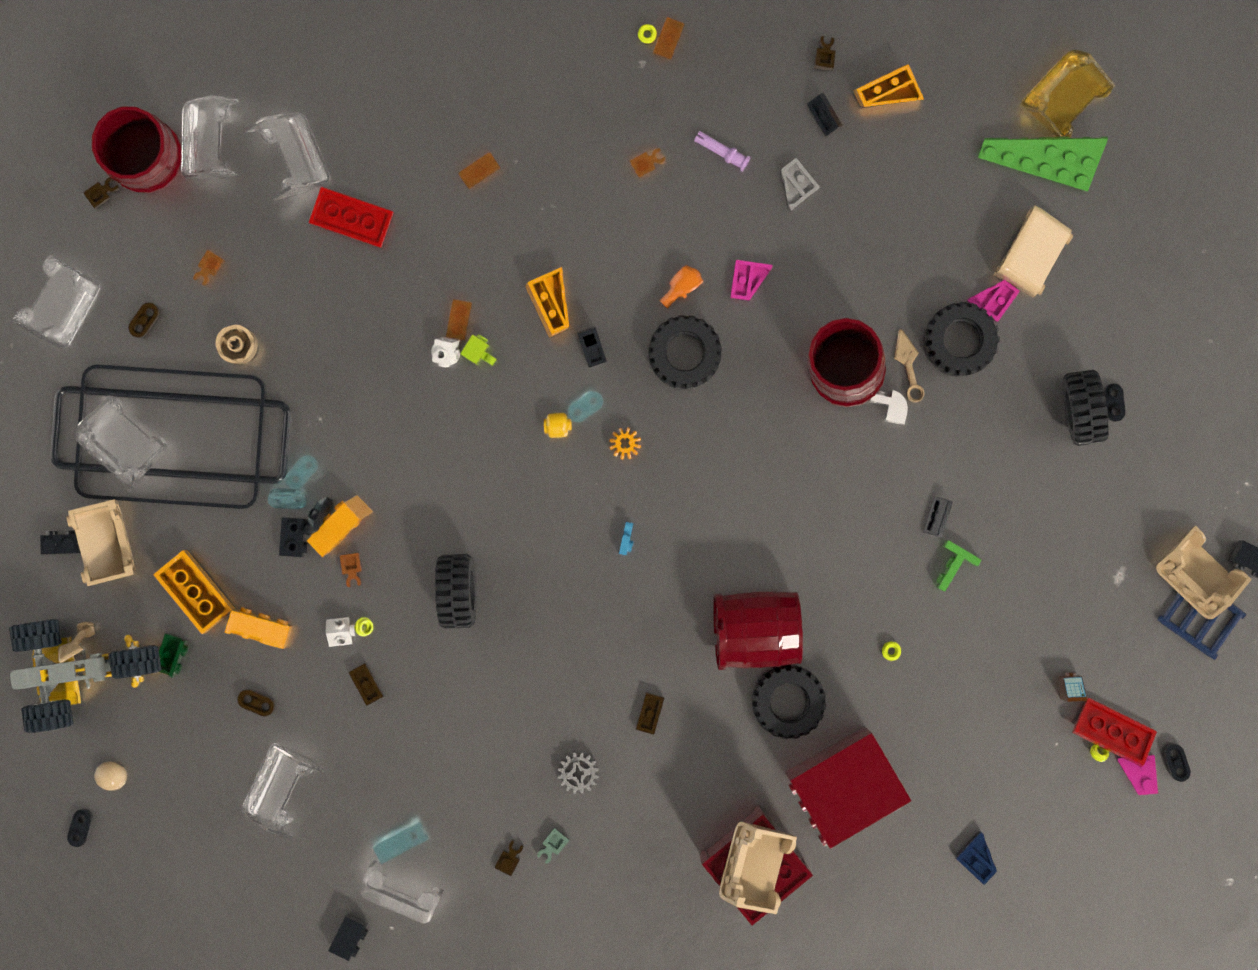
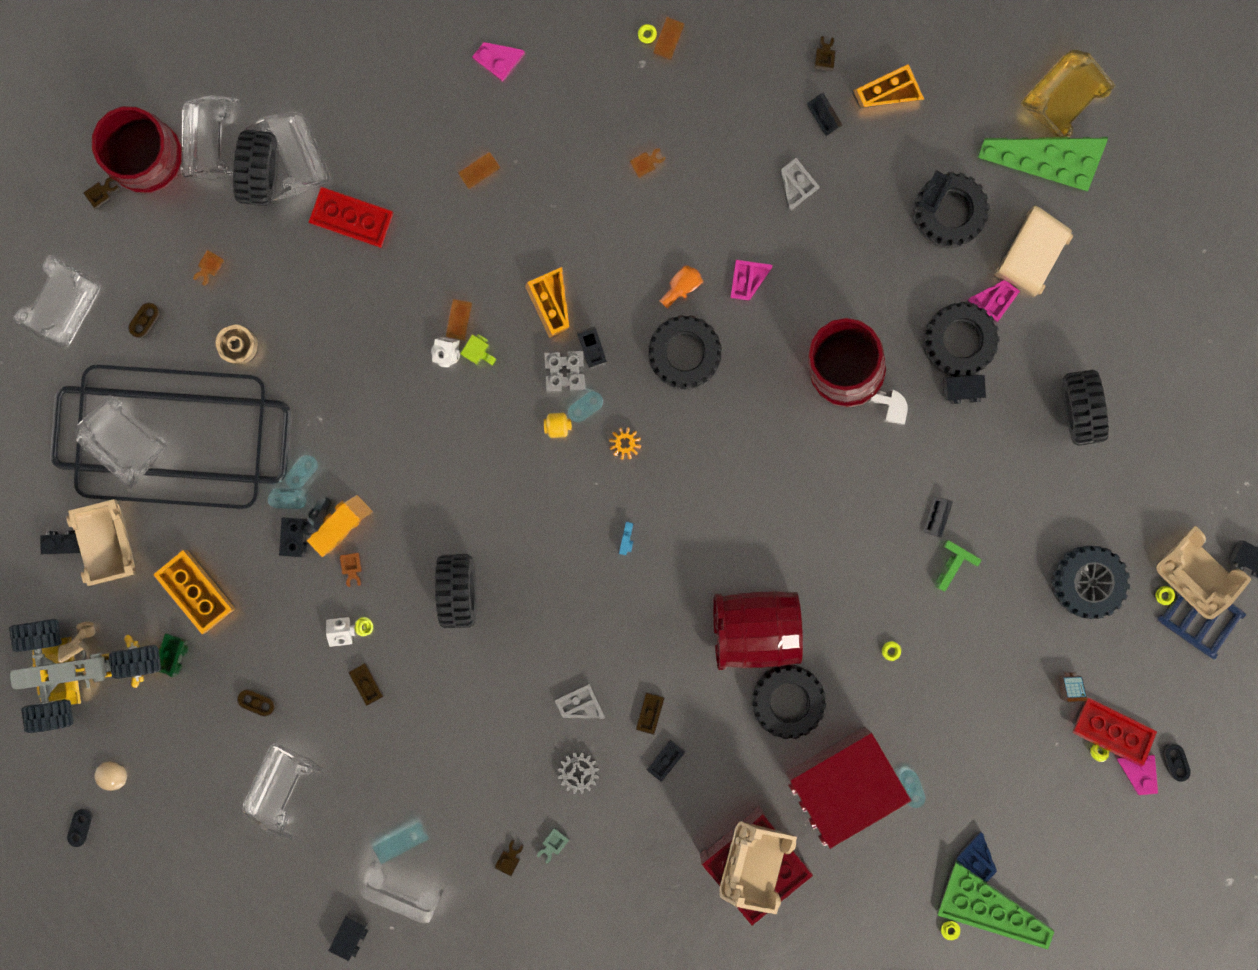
(255, 167): none -> black tyre
(259, 627): light orange wedge -> none
(498, 59): none -> dark pink wing
(555, 363): none -> light grey brick
(580, 704): none -> light grey wing
(665, 760): none -> black plate
(730, 155): lavender pin -> none
(906, 354): tan piece -> none
(913, 788): none -> clear light blue plate
(935, 191): none -> black plate
(950, 924): none -> neon yellow plate
(964, 387): none -> black brick
(967, 231): none -> black tyre
(982, 906): none -> bright green wing
(1091, 582): none -> black wheel
(1115, 402): black plate -> none
(1171, 595): none -> neon yellow plate

